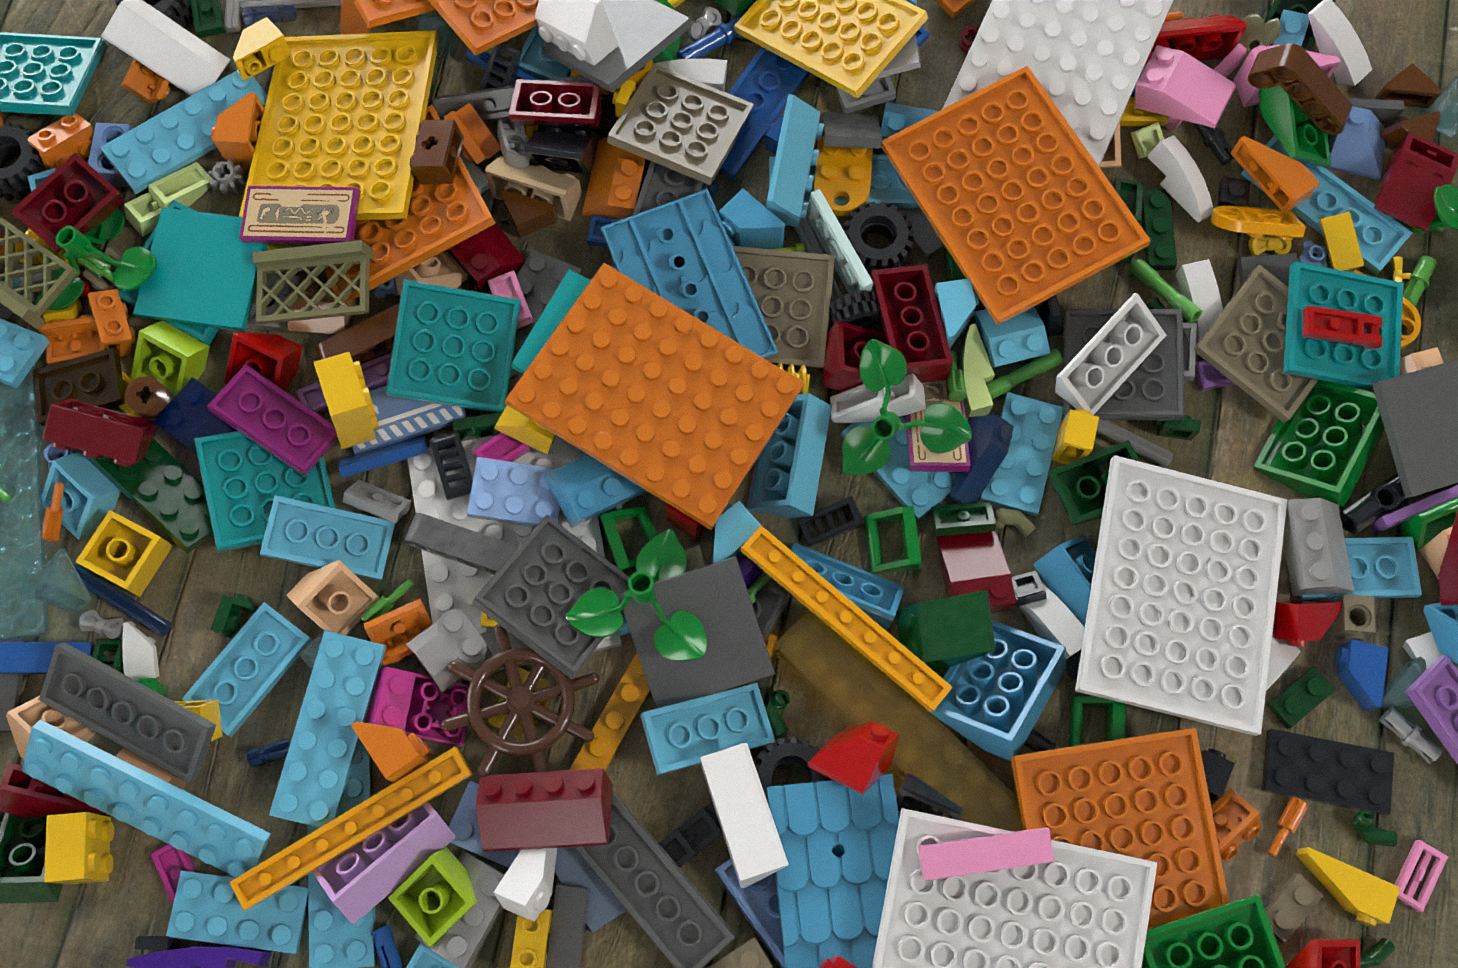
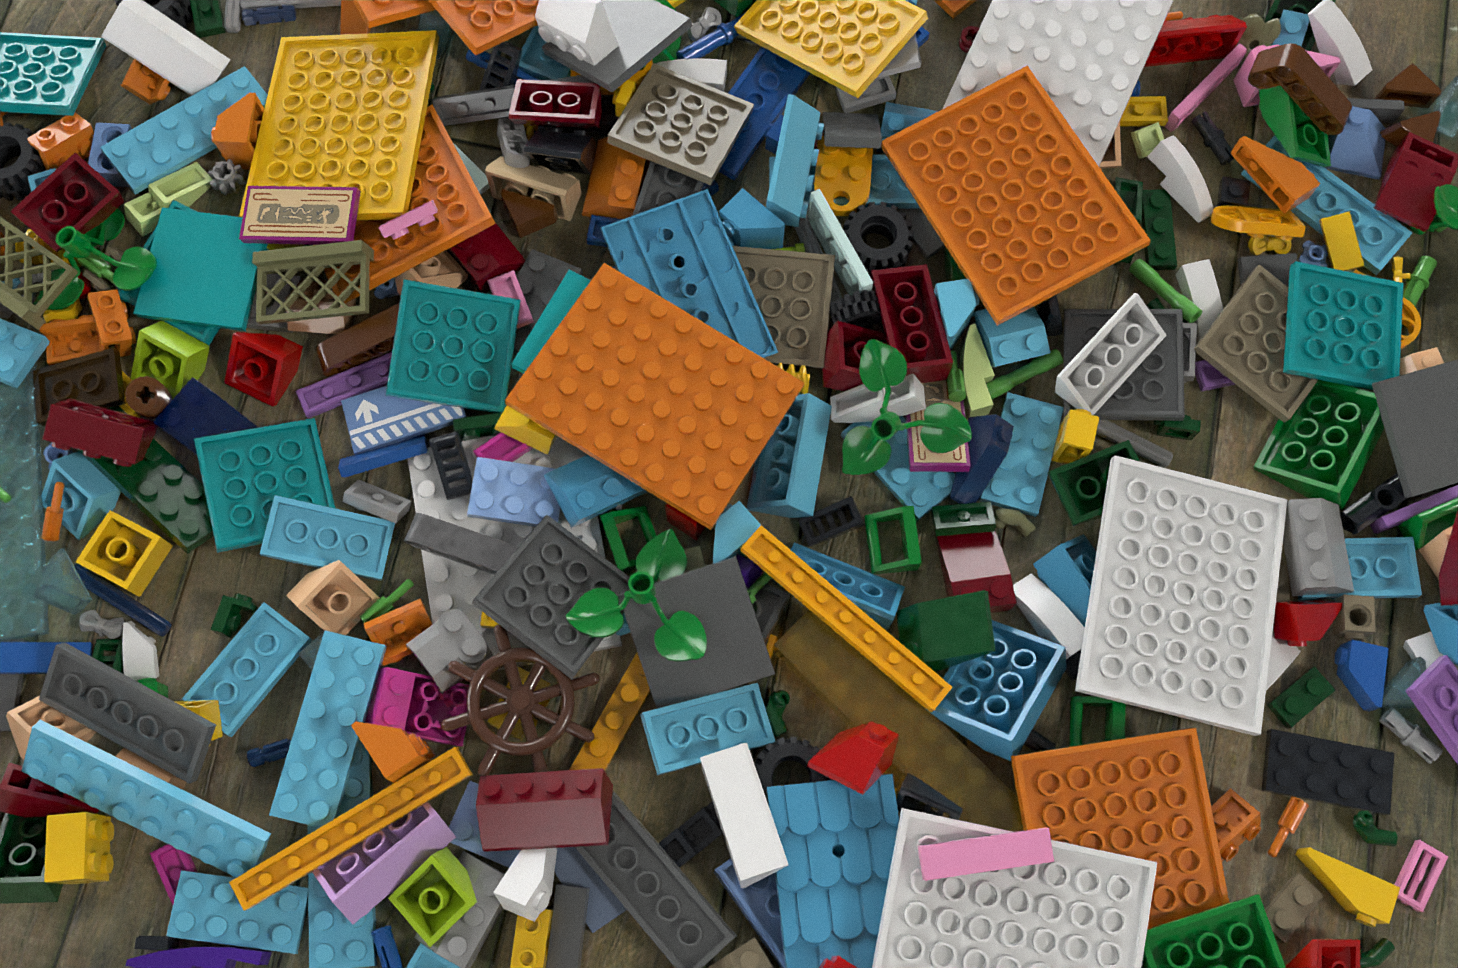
(259, 48): yellow slope -> none
(274, 420): magenta tile -> none
(347, 399): yellow brick -> none
(398, 226): none -> bright pink plate
(437, 152): reddish brown brick -> none
(478, 139): orange bracket -> none
(1028, 588): tile -> none
(1182, 88): bright pink slope -> none
(1217, 772): black brick -> none
(1342, 326): red plate -> none

